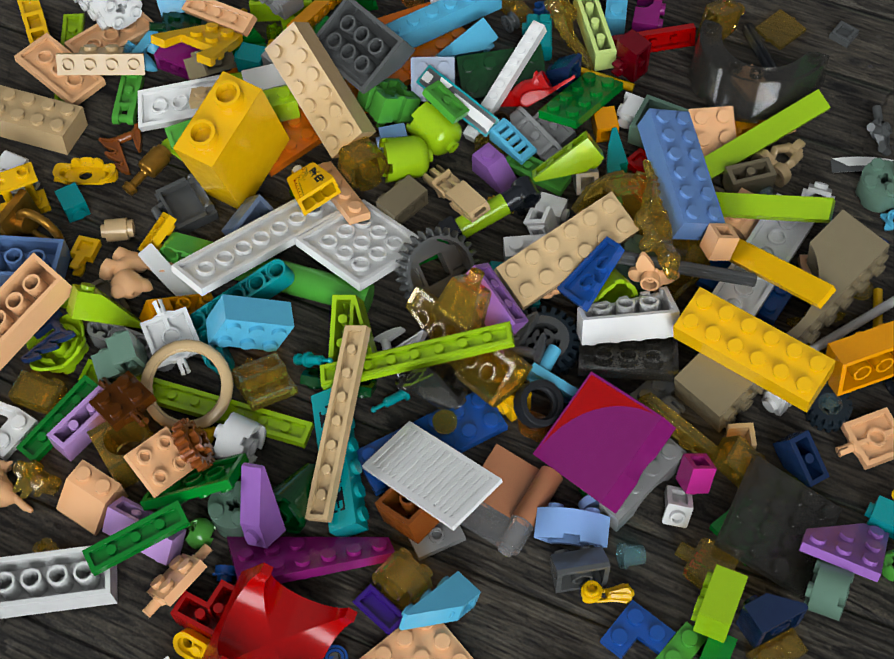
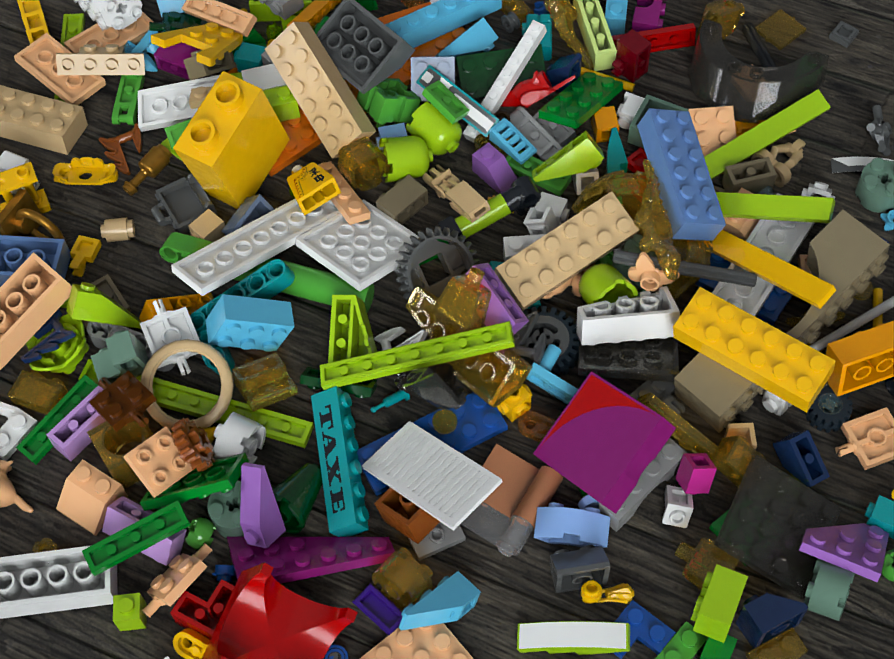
(33, 477): clear yellow plate -> none
(72, 202): teal brick -> none
(124, 274): light nougat animal -> none
(128, 612): none -> lime brick
(157, 262): white sticker -> none
(163, 227): yellow plate -> none
(207, 226): none -> tan brick
(308, 359): teal piece -> none
(337, 424): tan plate -> none
(555, 398): black tyre -> none
(573, 636): none -> white slope
(591, 274): blue wing -> none
(630, 555): clear light blue piece -> none
(719, 242): light nougat brick -> none

